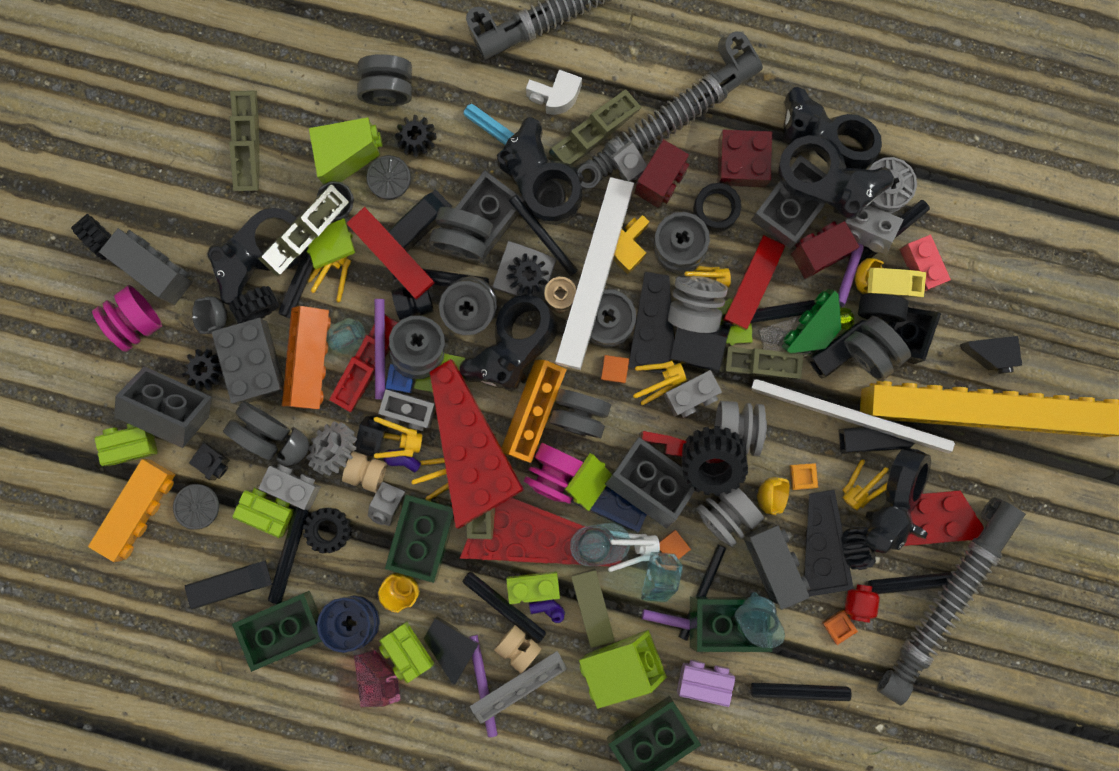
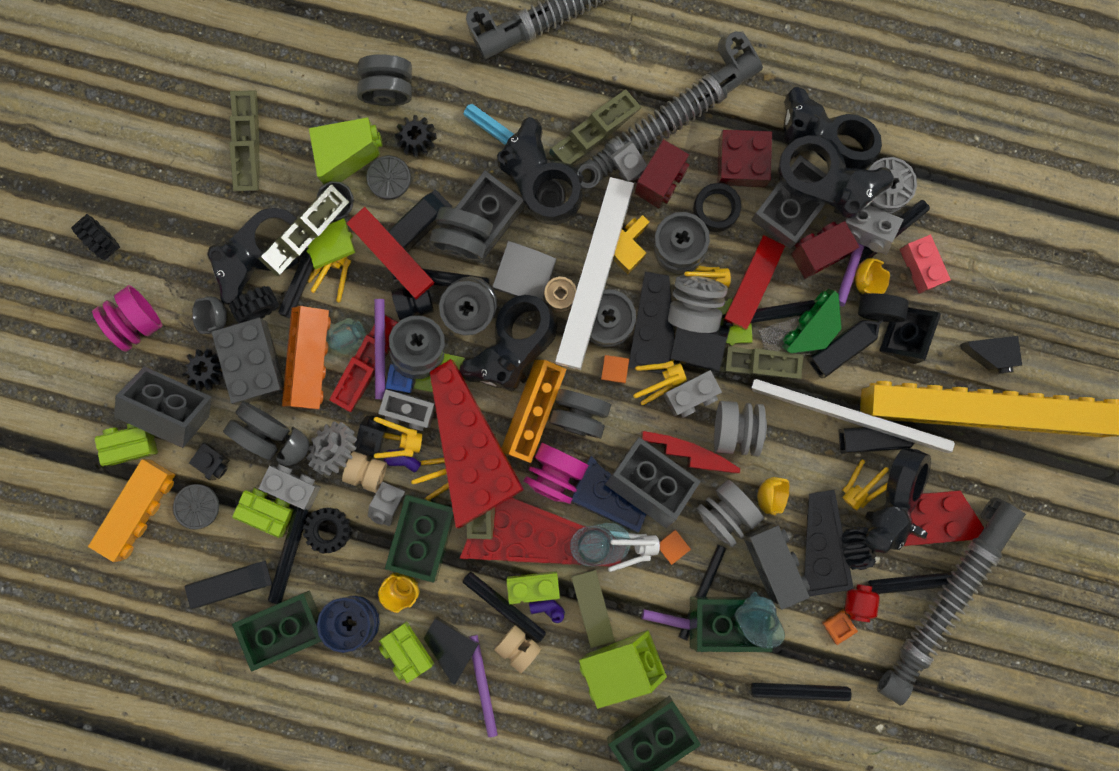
(146, 265): dark grey brick -> none
(375, 680): clear pink slope -> none
(518, 687): light grey tile -> none
(522, 282): black gear -> none
(543, 235): black bar -> none
(560, 96): white brick -> none
(588, 482): lime piece -> none
(662, 577): clear light blue slope -> none
(705, 683): lavender brick -> none
(719, 476): black tyre -> none
(803, 476): light orange tile -> none
(847, 318): clear neon green hinge -> none
(877, 348): dark grey wheel -> none
(896, 282): light yellow slope -> none

